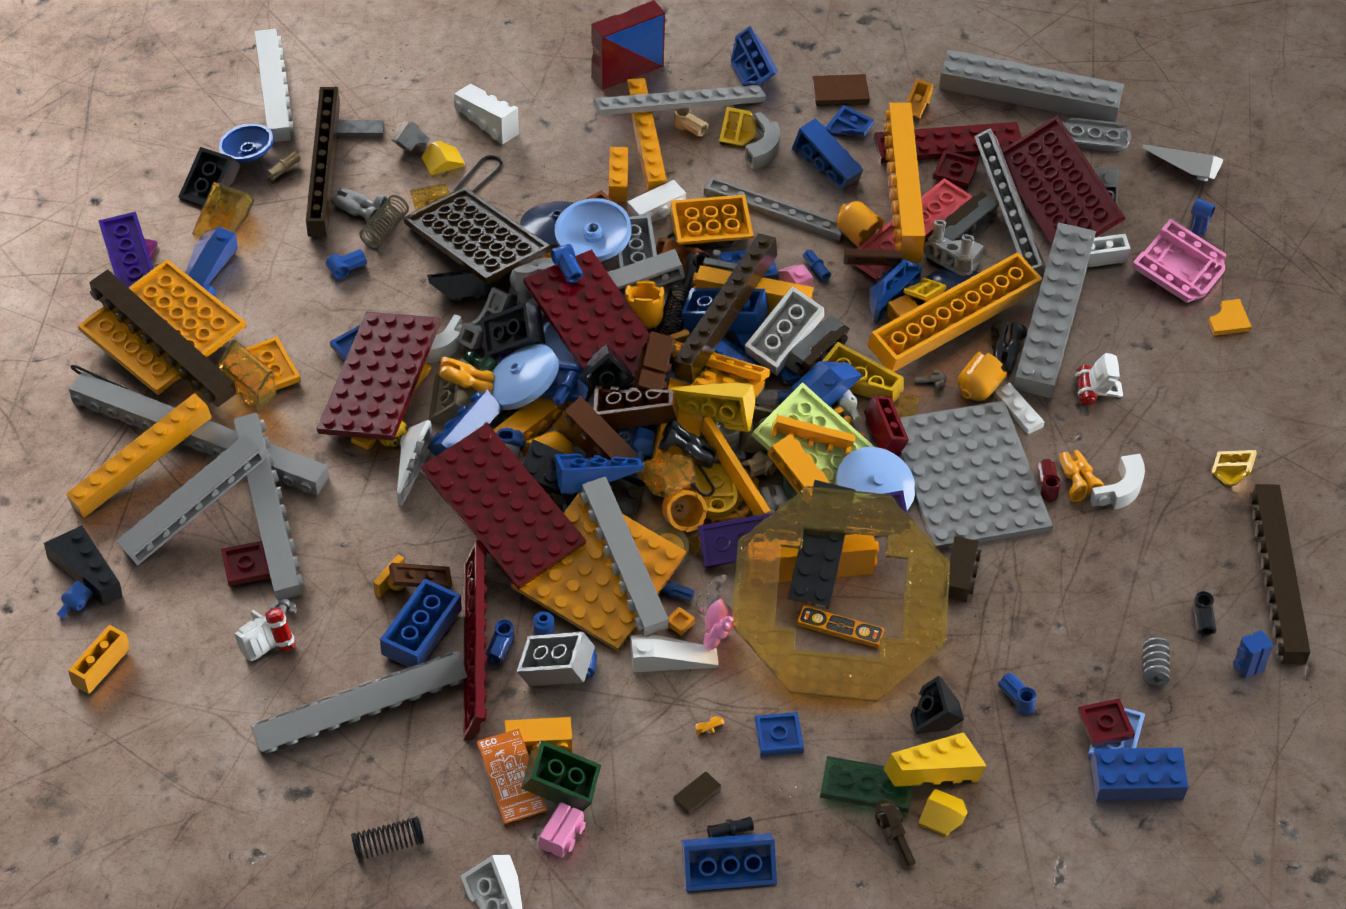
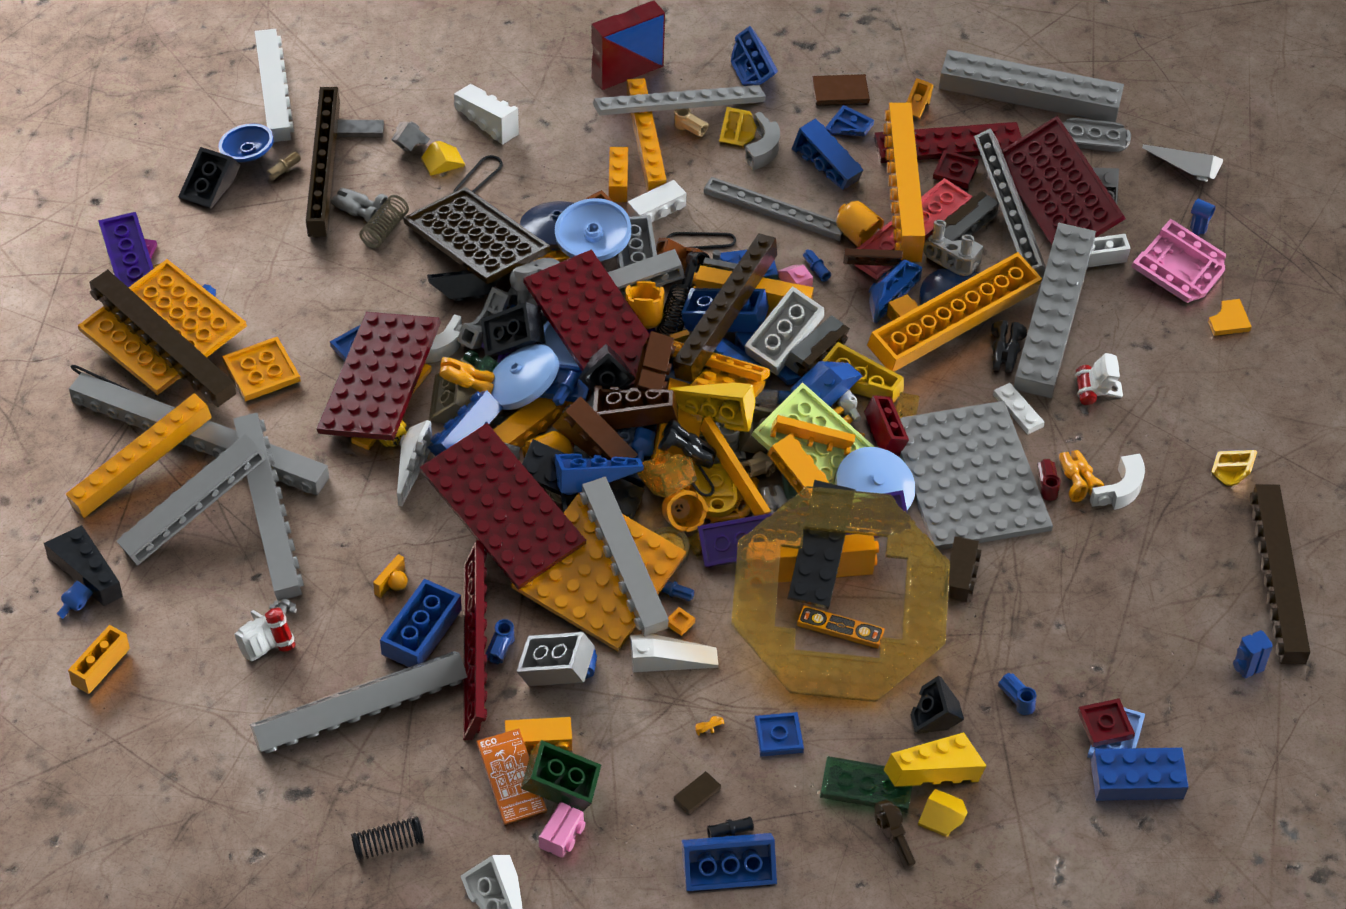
(211, 254): blue wedge -> none
(223, 208): clear yellow slope -> none
(245, 563): dark red plate -> none
(251, 376): clear yellow slope -> none
(341, 265): blue piece -> none
(413, 574): reddish brown plate -> none
(428, 194): clear yellow plate -> none
(512, 437): blue piece -> none
(543, 624): blue brick -> none
(565, 258): blue piece -> none
(711, 219): light orange slope -> none
(716, 612): hair -> none
(925, 289): yellow slope -> none
(938, 378): light grey piece -> none
(980, 377): light orange cylinder -> none
(1156, 661): light grey piece -> none
(1204, 613): black piece -> none

